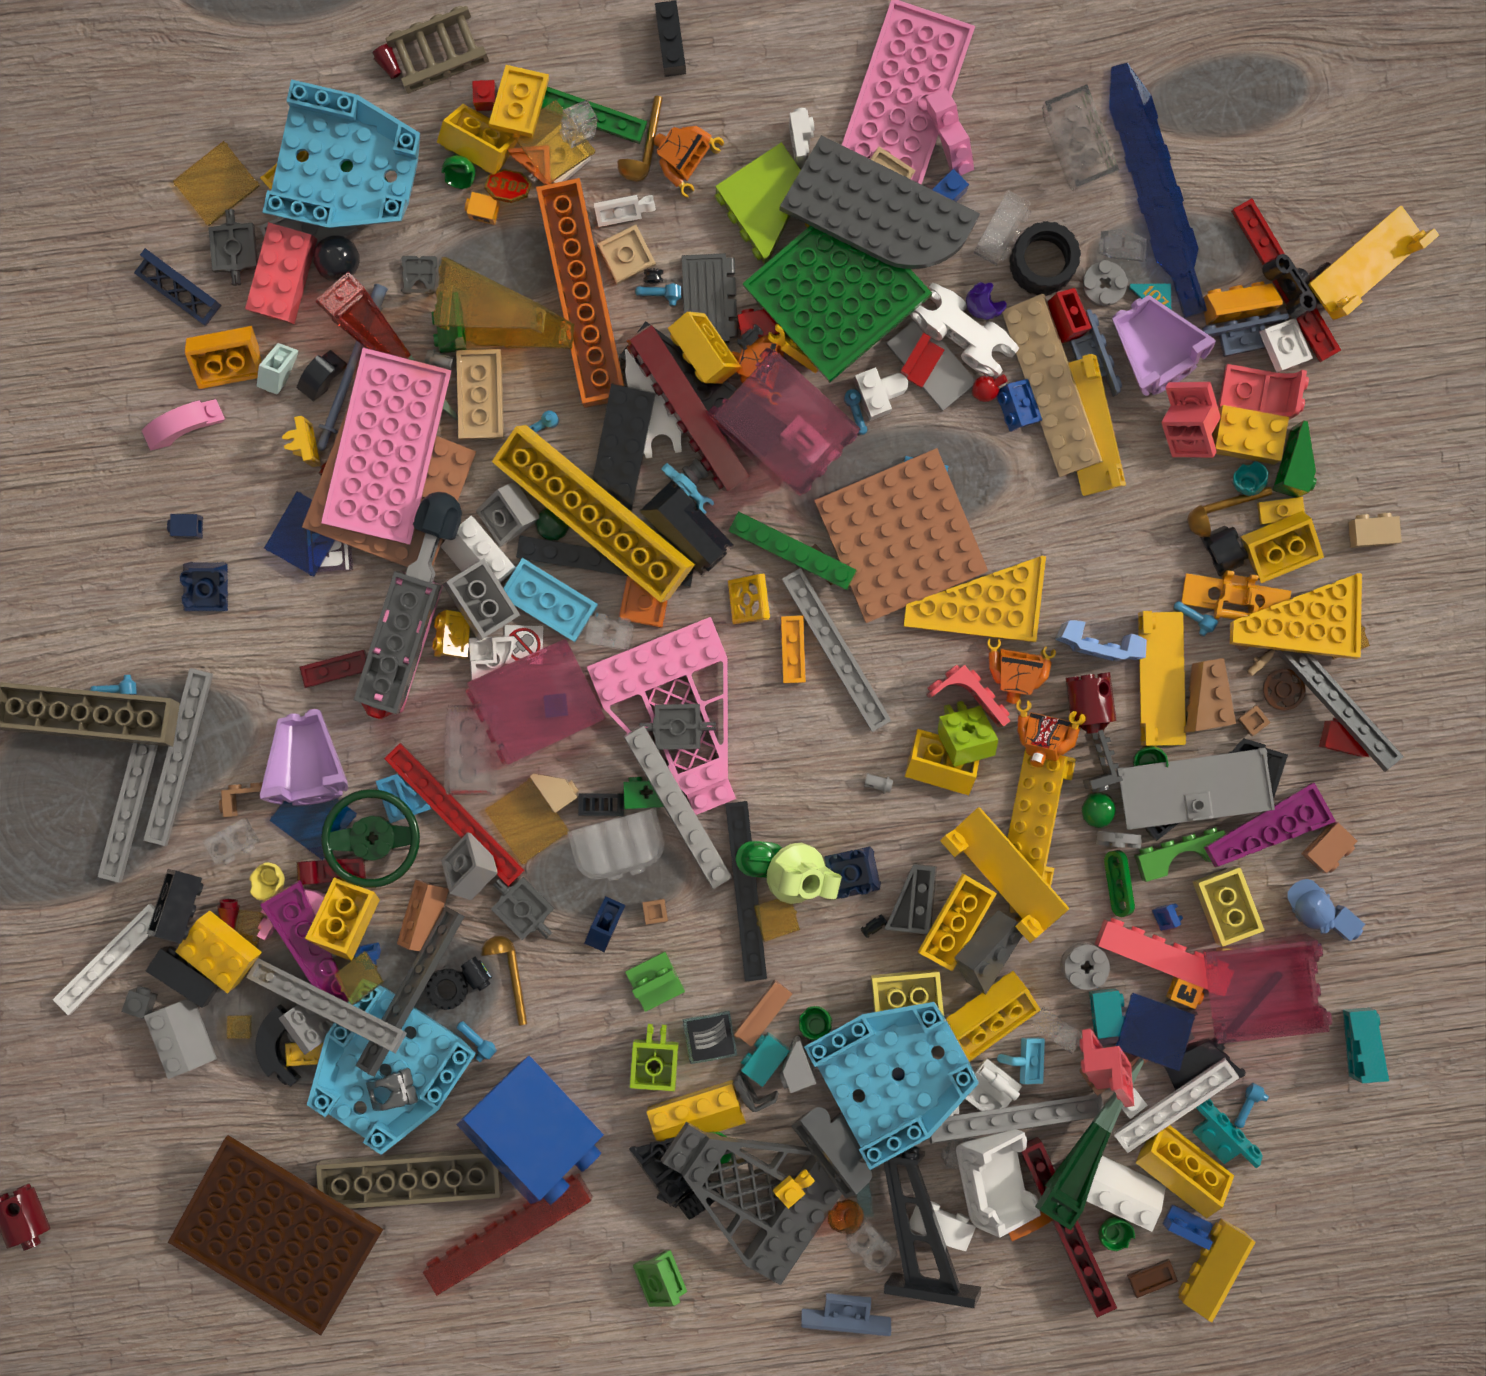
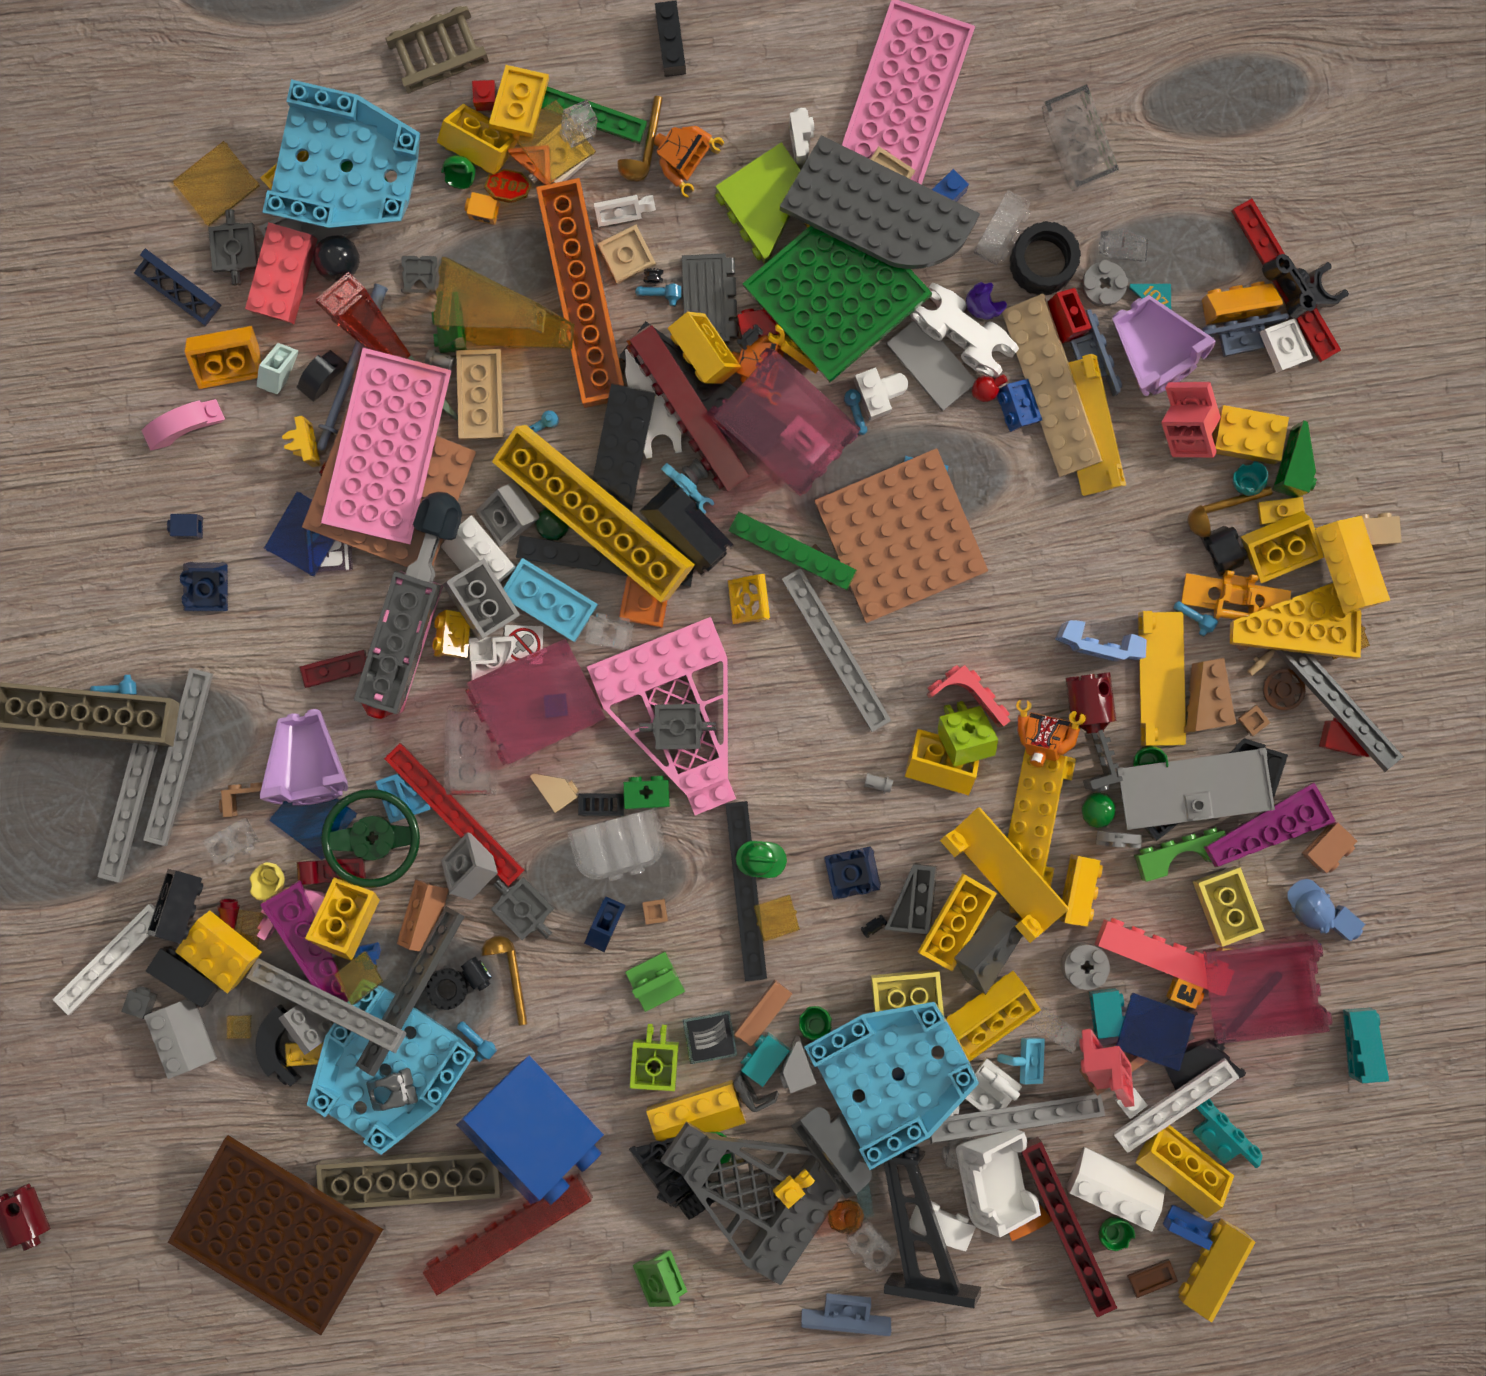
(387, 61): dark red cone -> none
(526, 821): clear yellow piece -> none
(677, 806): light grey plate -> none
(790, 869): yellowish green piece -> none
(793, 649): light orange plate -> none
(922, 361): red panel -> none
(952, 135): bright pink arch -> none
(991, 606): yellow wing -> none
(1018, 671): orange torso -> none
(1072, 1180): dark green plate -> none
(1080, 889): none -> yellow slope
(1115, 873): green plate -> none
(1156, 186): clear blue plate -> none
(1167, 916): blue tile -> none
(1253, 1094): dark azure piece -> none
(1264, 390): coral bracket -> none
(1352, 564): none -> yellow slope
(1368, 262): yellow bracket -> none

